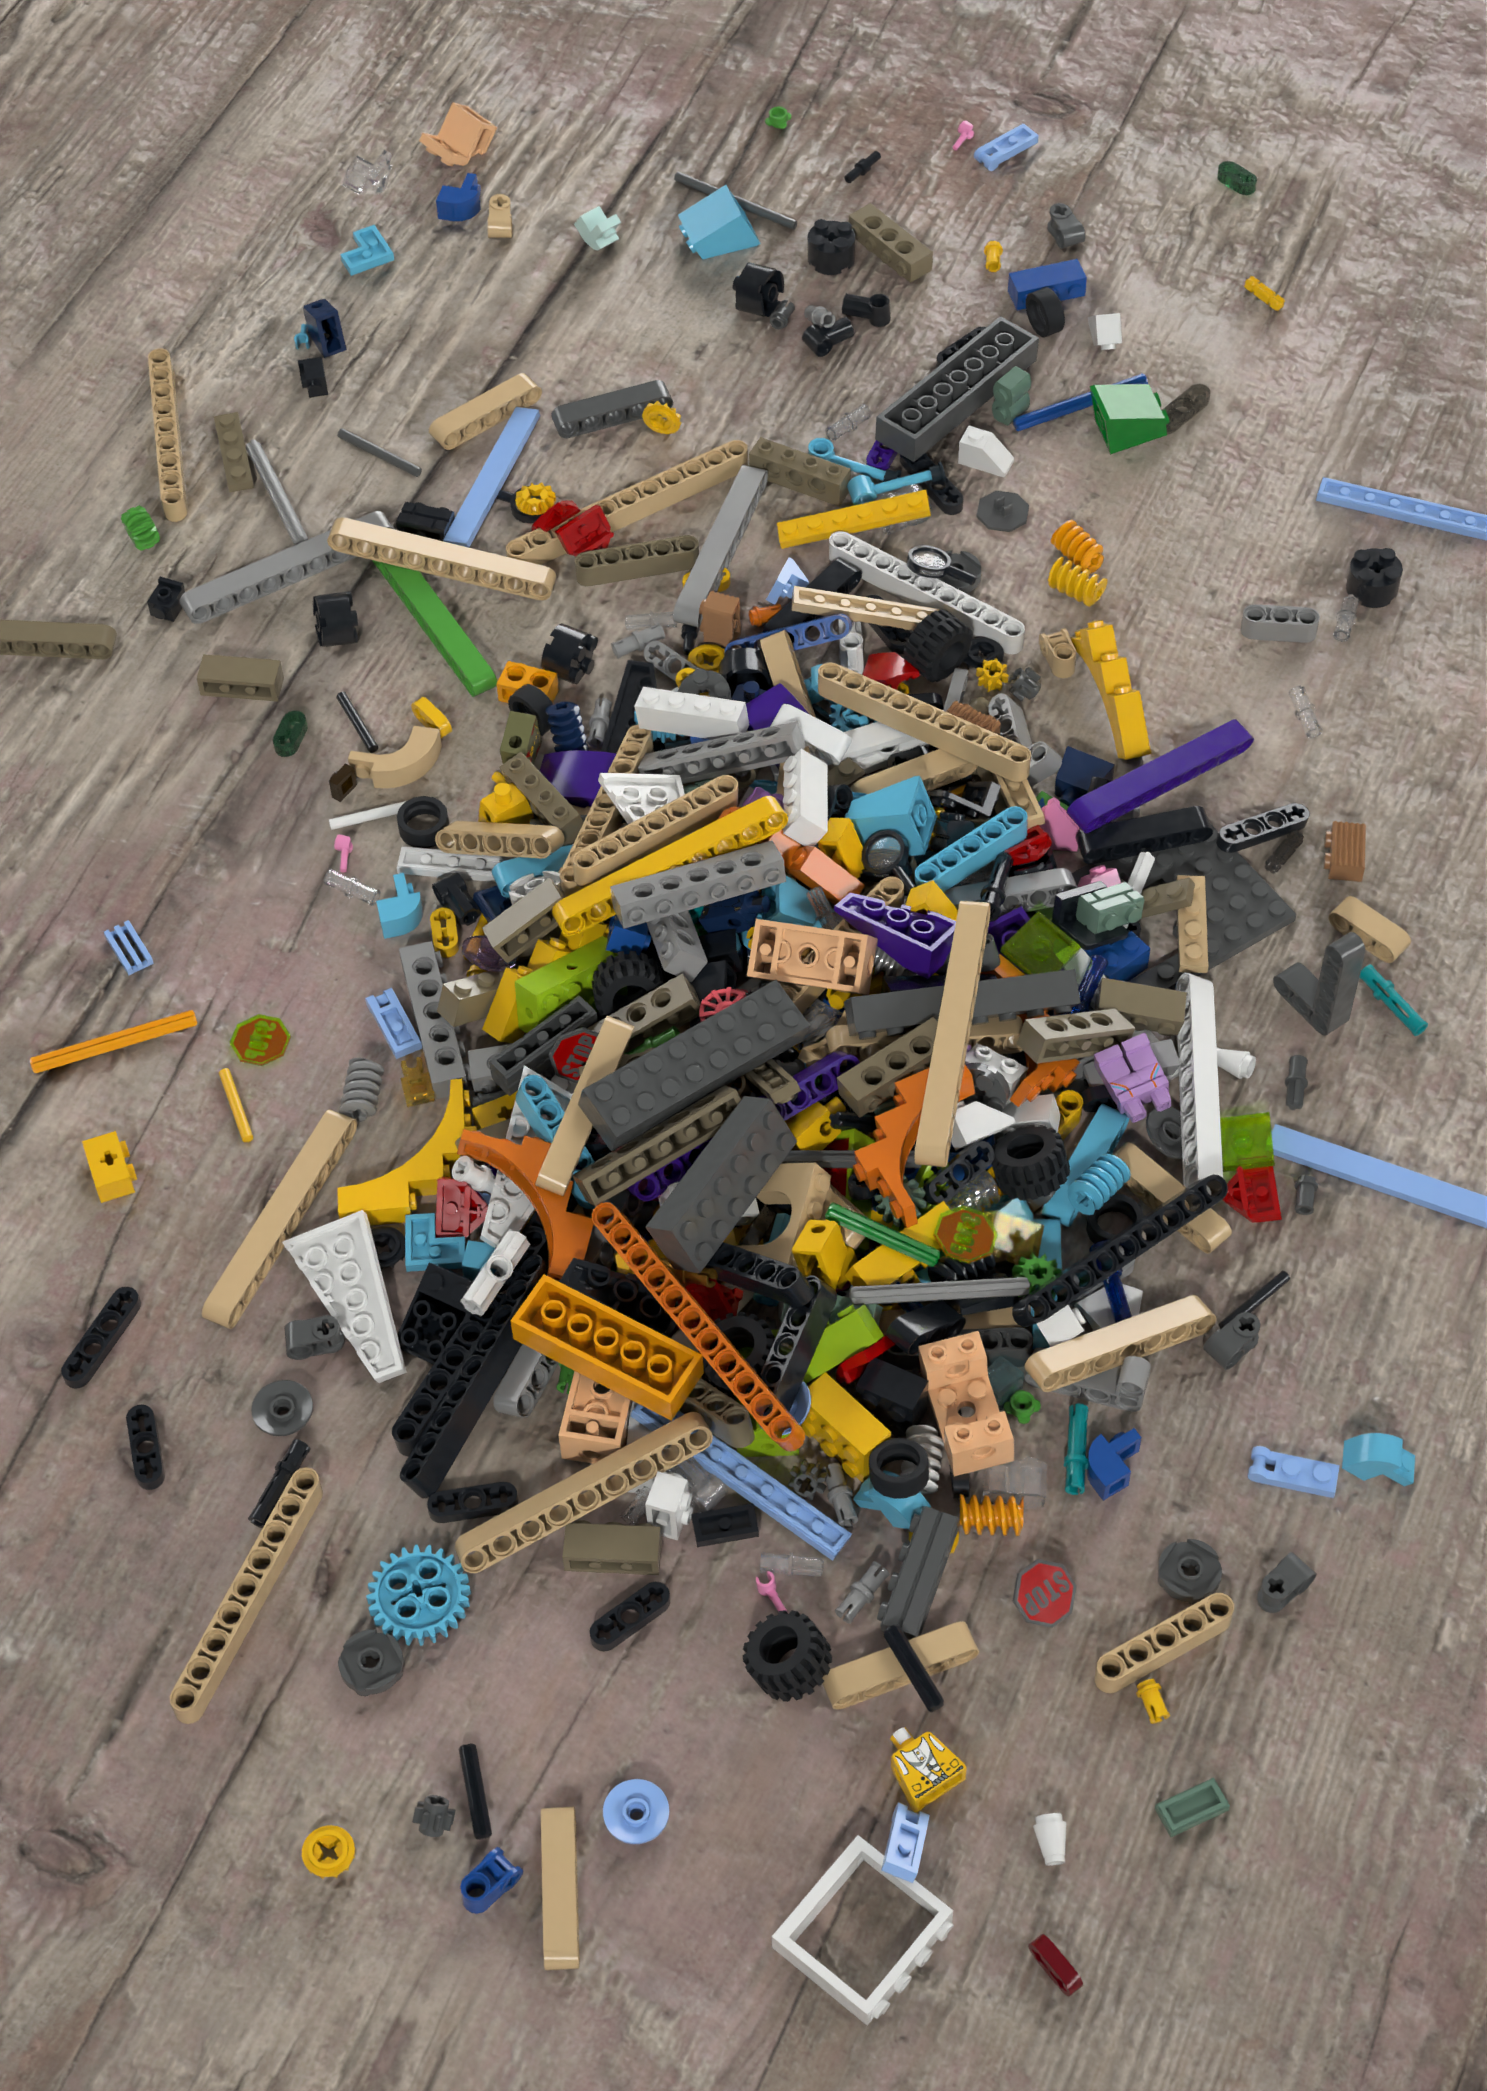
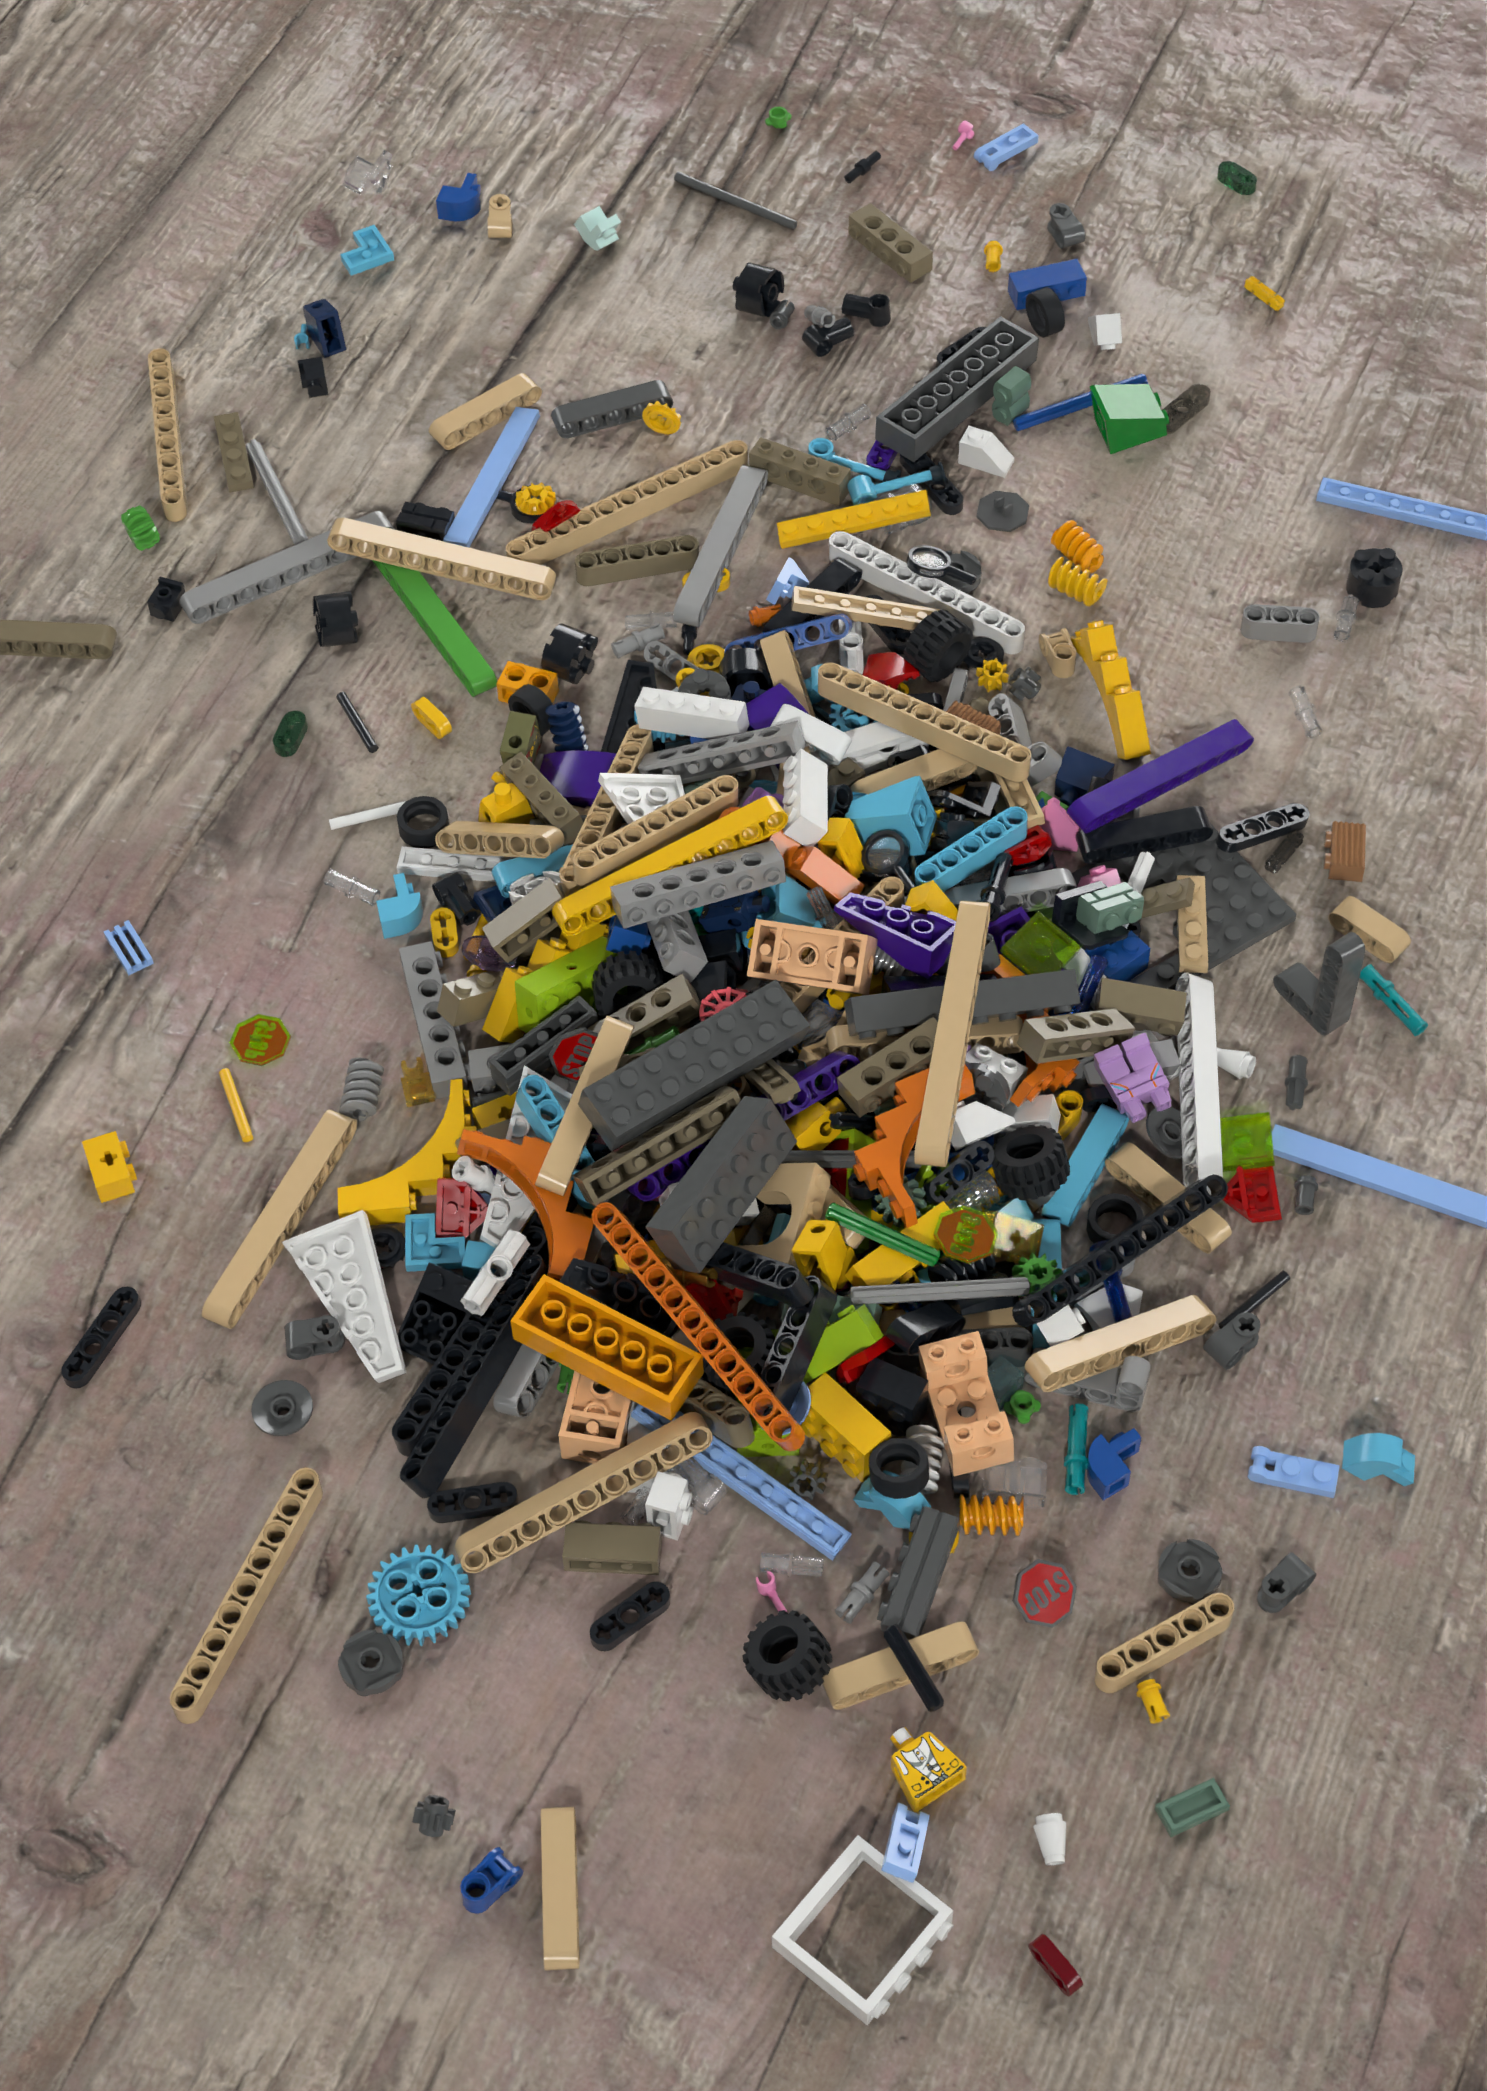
(113, 1041): light orange axle -> none
(153, 1456): black beam -> none
(240, 677): dark tan brick -> none
(284, 1470): black pin -> none
(328, 1837): yellow gear -> none
(342, 782): dark brown plate -> none
(343, 844): bright pink hand -> none
(379, 452): dark grey bar -> none
(394, 1023): light blue plate -> none
(403, 765): tan arch -> none
(460, 137): light nougat piece -> none
(475, 1791): black axle -> none
(585, 532): red slope -> none
(599, 722): light grey pin -> none
(632, 1797): light blue dish -> none
(717, 225): medium azure slope -> none
(720, 619): medium nougat brick -> none
(725, 1525): black plate -> none
(831, 246): black brick -> none
(840, 1495): light grey pin -> none
(1098, 1183): medium azure piece -> none

